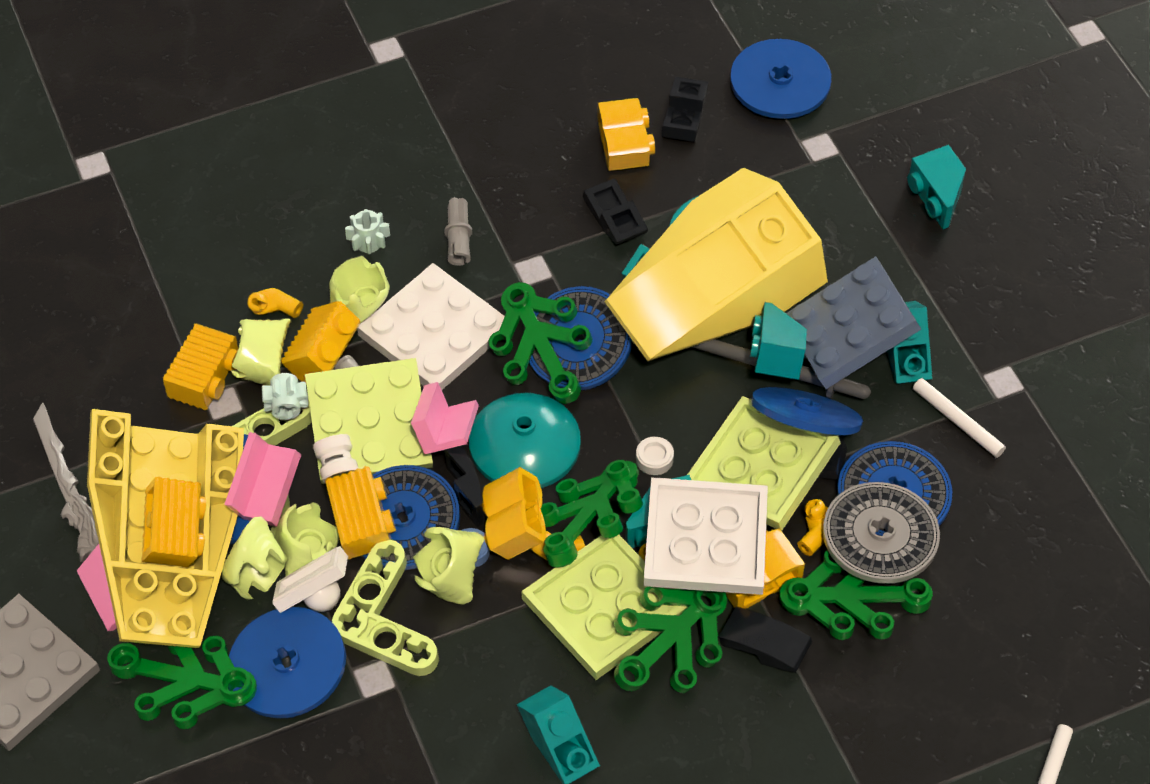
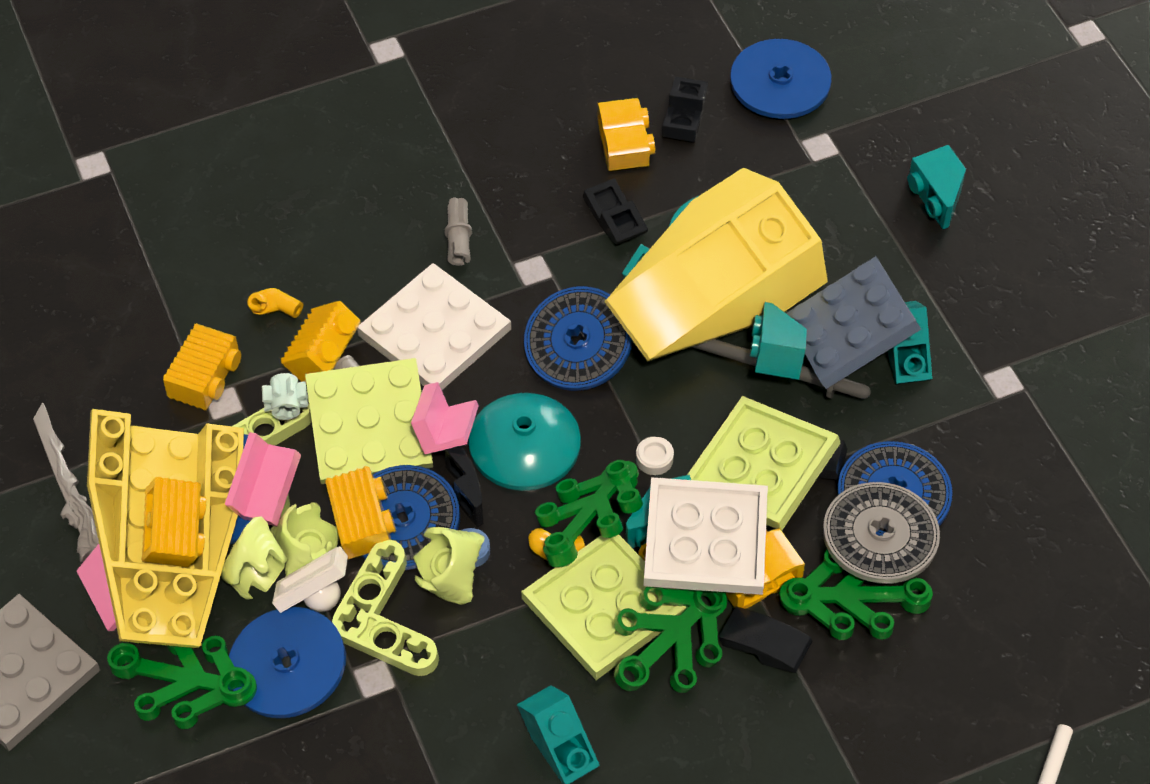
(260, 349): yellowish green hair -> none
(334, 456): white wheel -> none
(359, 286): yellowish green hair -> none
(367, 231): light aqua gear -> none
(513, 513): yellow brick -> none
(537, 335): green plant -> none
(806, 411): blue piece -> none
(813, 539): yellow arm -> none
(959, 418): white bar -> none

